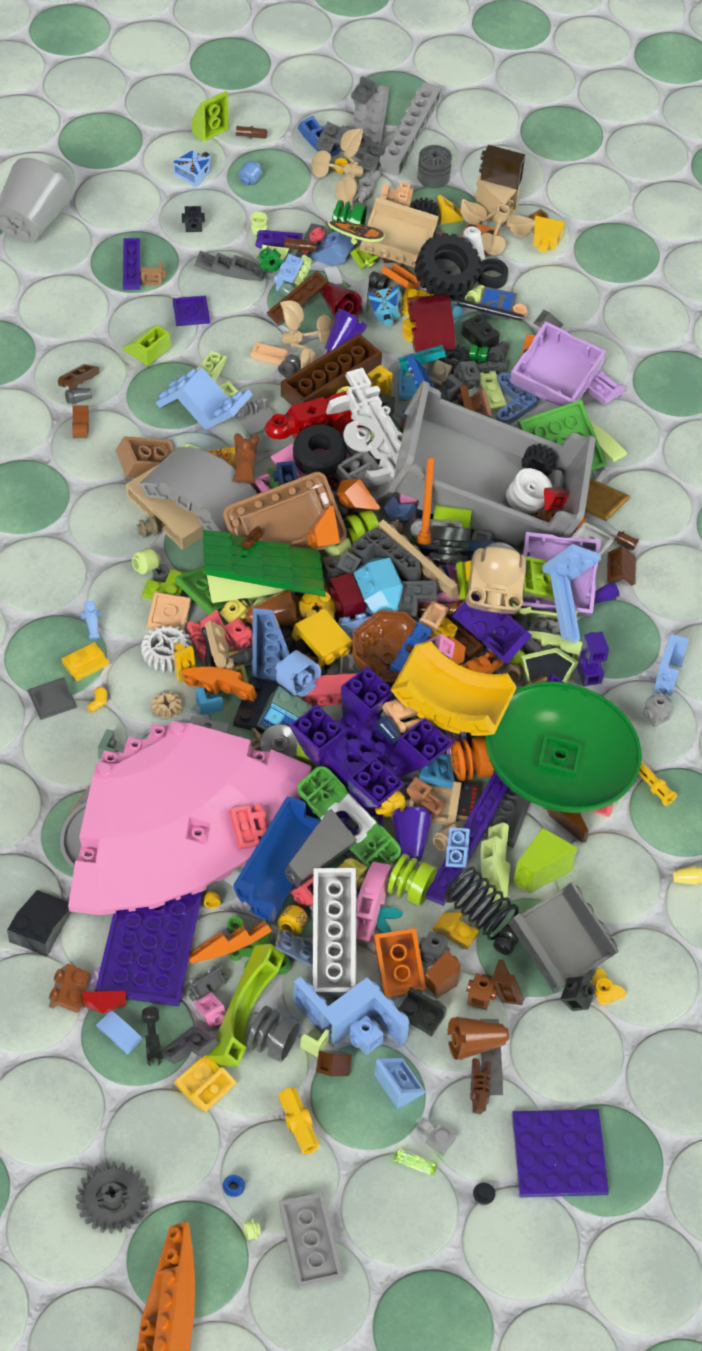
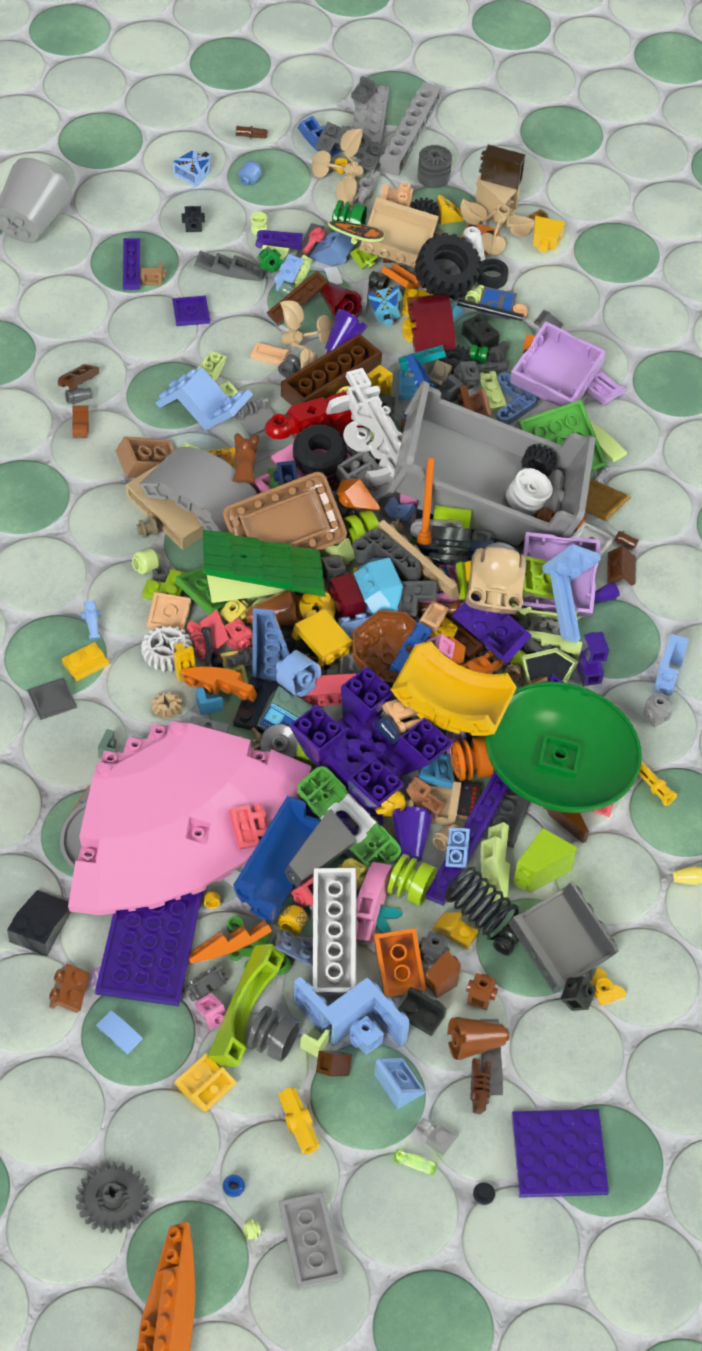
(100, 699): yellow arm -> none
(104, 1001): red slope -> none
(149, 344): lime slope -> none
(150, 1016): pearl dark grey bar -> none
(192, 1040): dark grey plate -> none
(211, 117): lime slope -> none
(218, 645): tan hinge -> none
(252, 537): reddish brown axle -> none
(300, 244): reddish brown axle -> none
(323, 530): orange slope -> none
(347, 562): dark grey panel -> none
(507, 985): reddish brown panel -> none
(555, 498): red slope -> none

